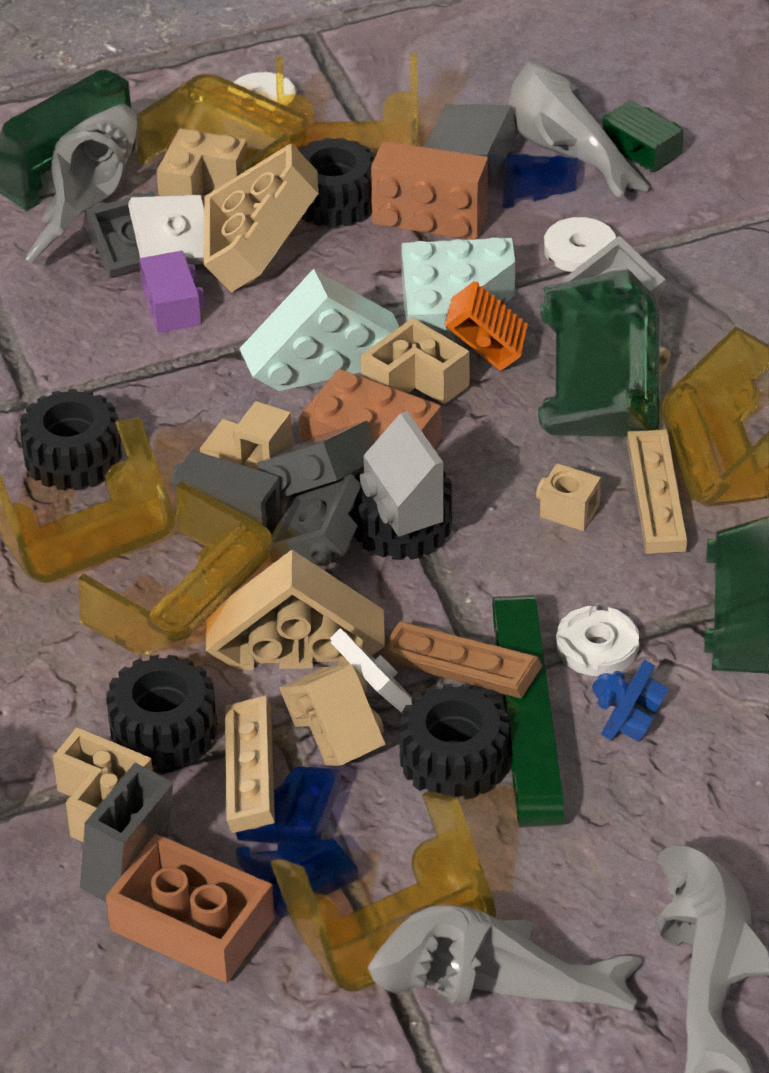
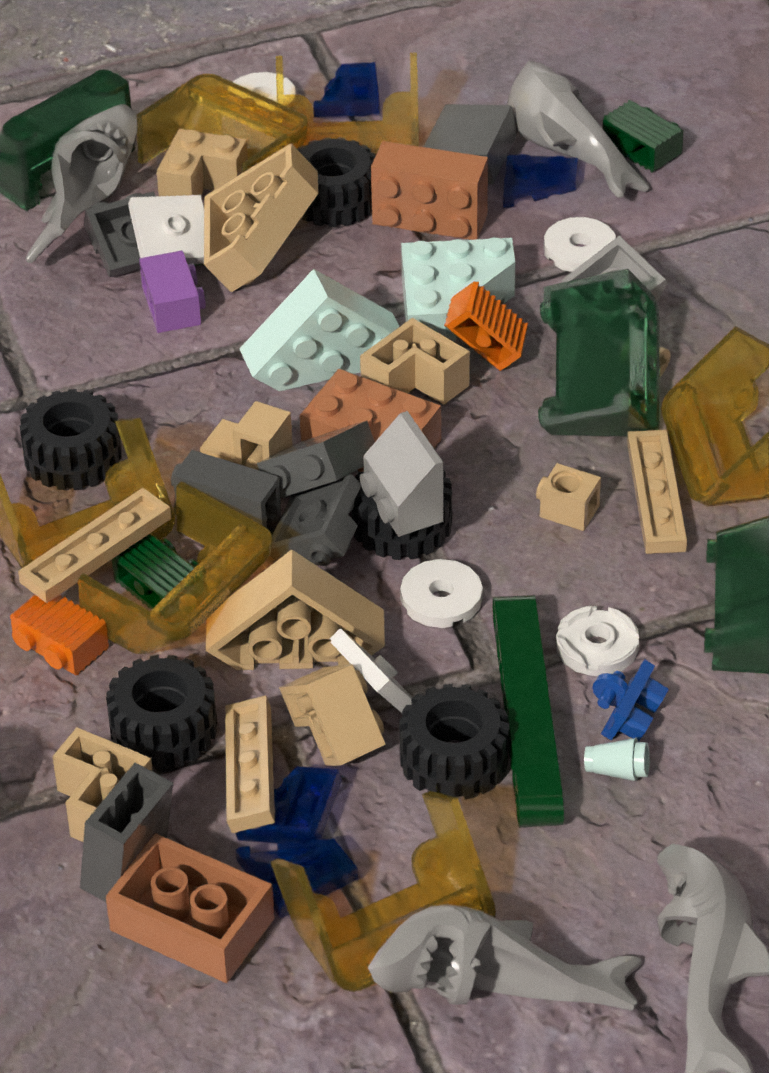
(60, 632): none -> orange brick
(94, 545): none -> tan plate
(151, 569): none -> dark green brick
(350, 92): none -> clear blue wing
(441, 575): none -> white tile
(461, 659): medium nougat tile -> none
(619, 759): none -> light aqua cone

